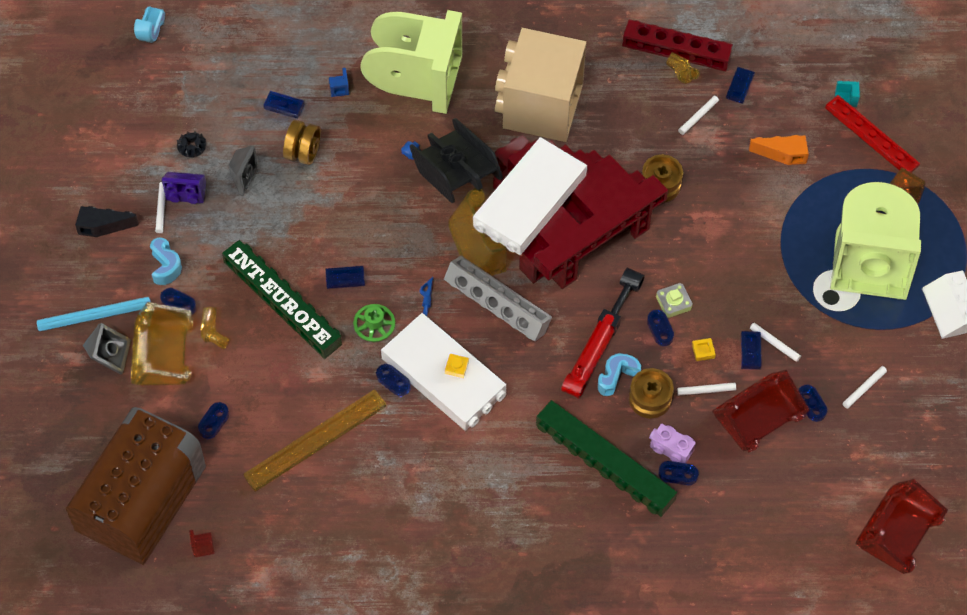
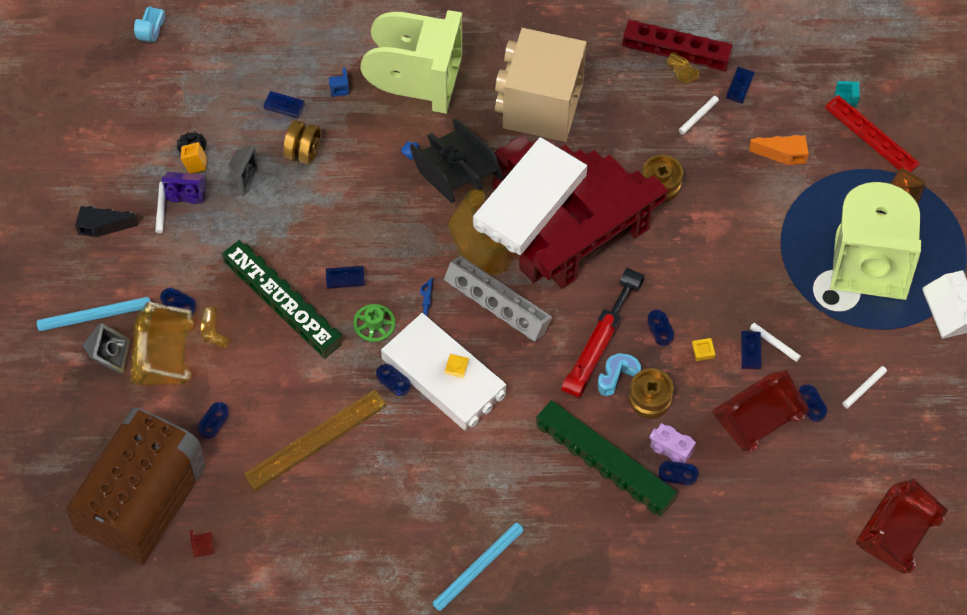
(169, 259): medium azure animal -> none
(193, 158): none -> light orange panel
(478, 566): none -> medium azure axle
(674, 300): piece -> none
(706, 389): white bar -> none

